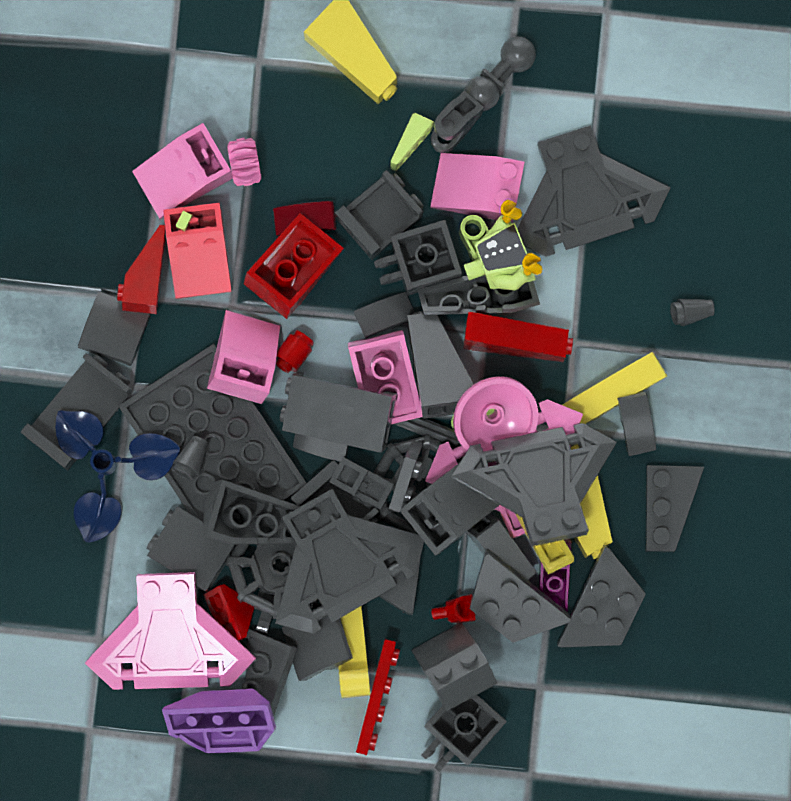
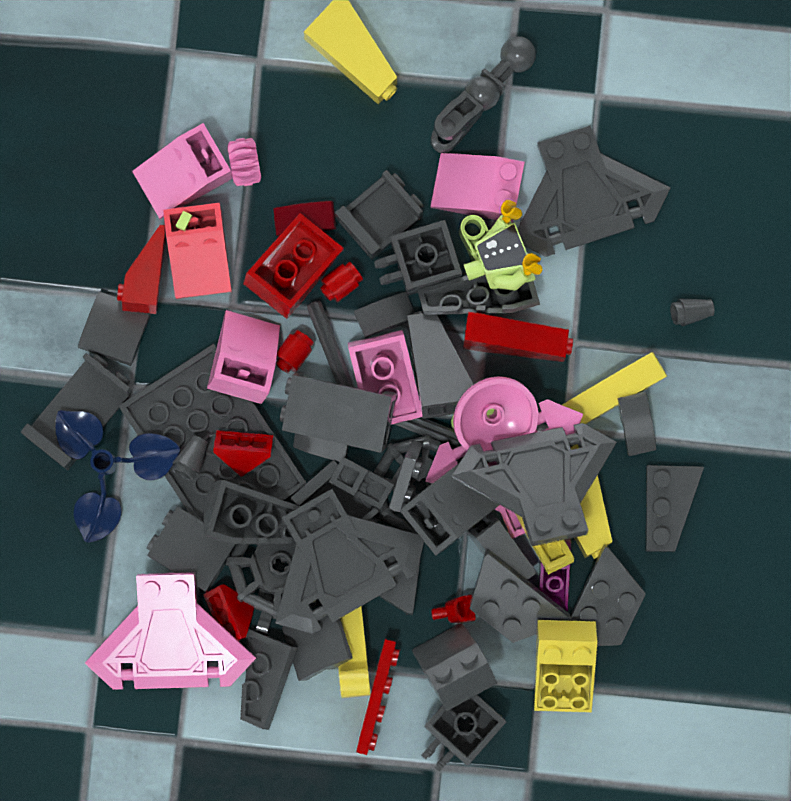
(221, 720): medium lavender wedge -> none
(242, 450): none -> red slope
(329, 344): none -> dark grey axle
(340, 282): none -> red brick
(413, 136): yellowish green slope -> none
(565, 665): none -> light yellow slope

